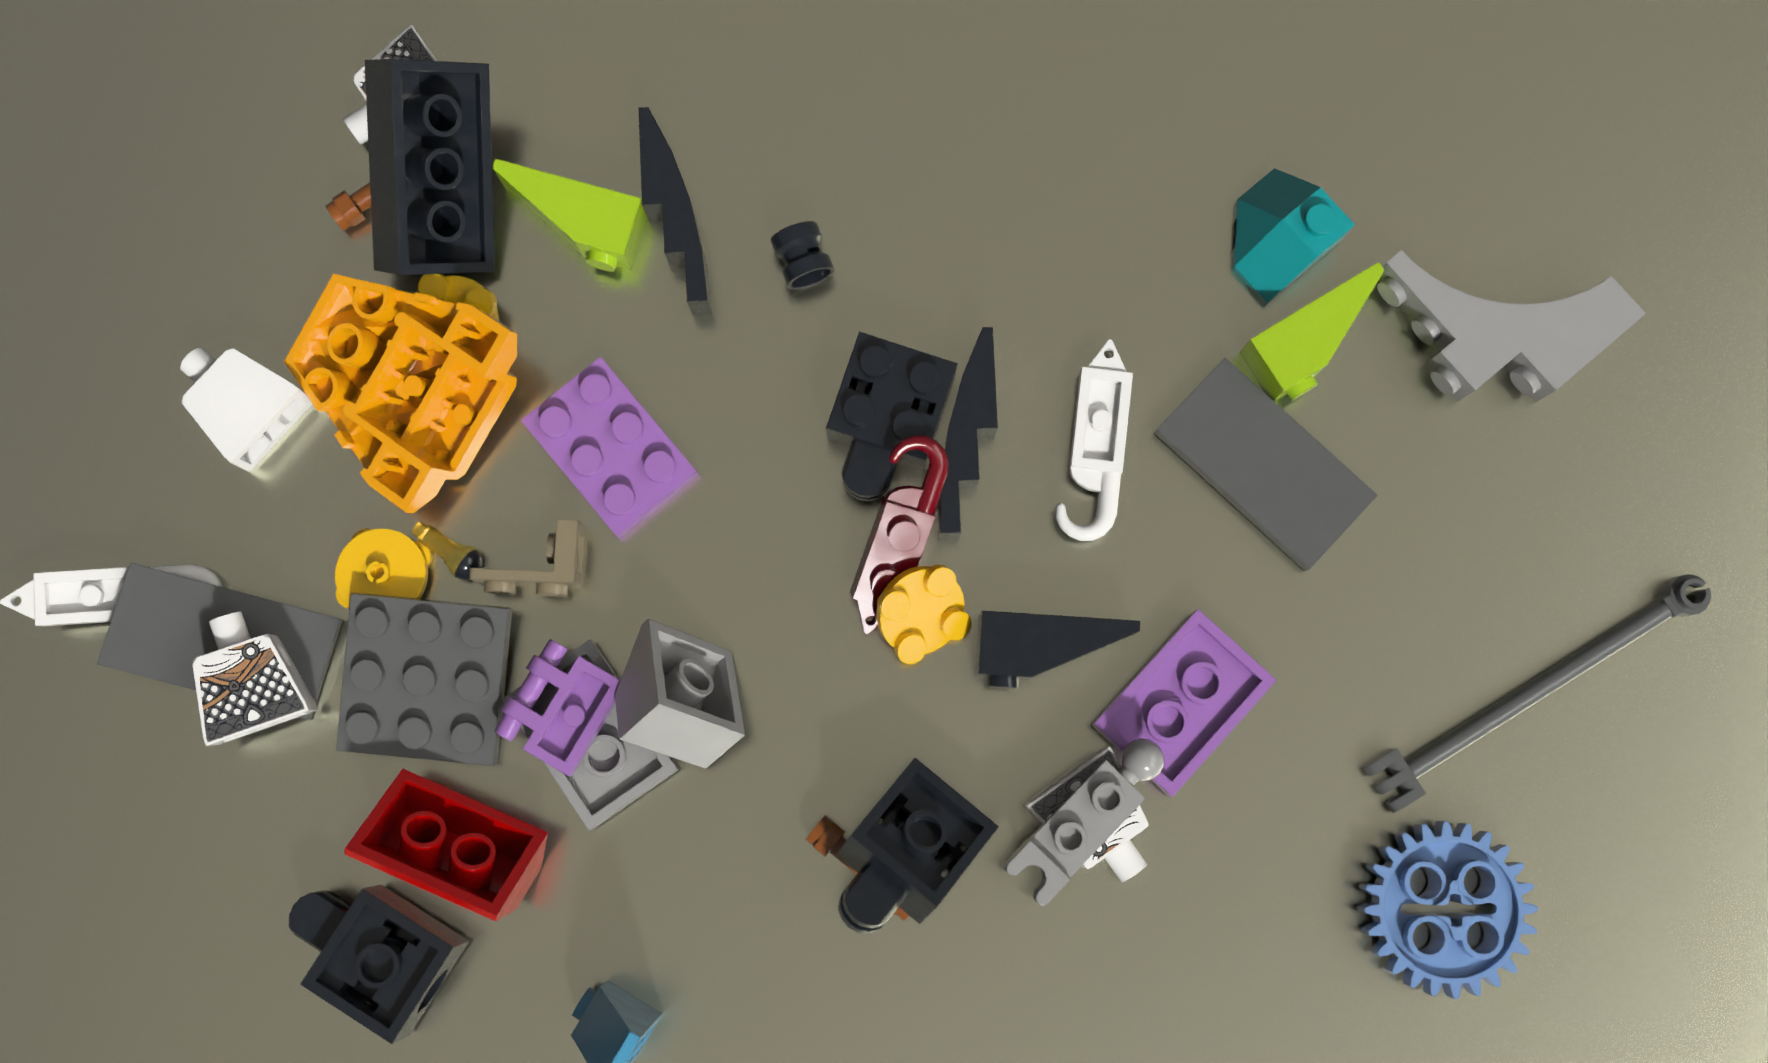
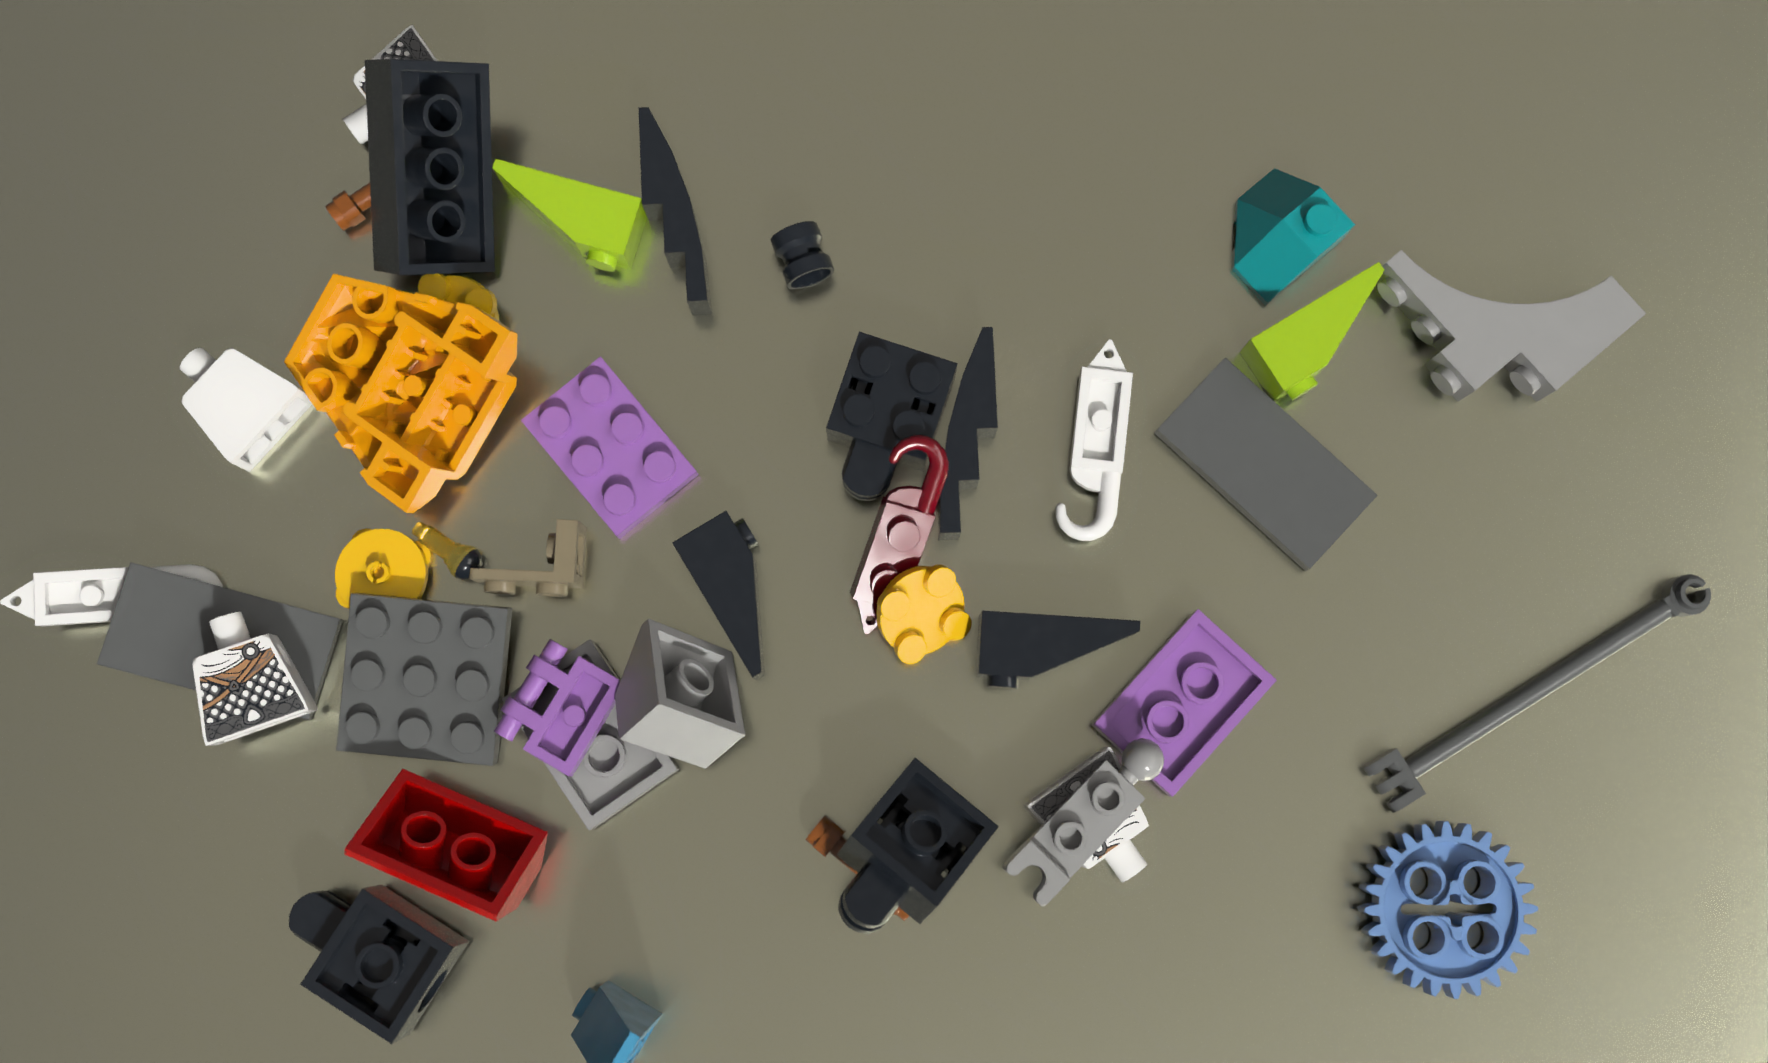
(728, 578): none -> black slope

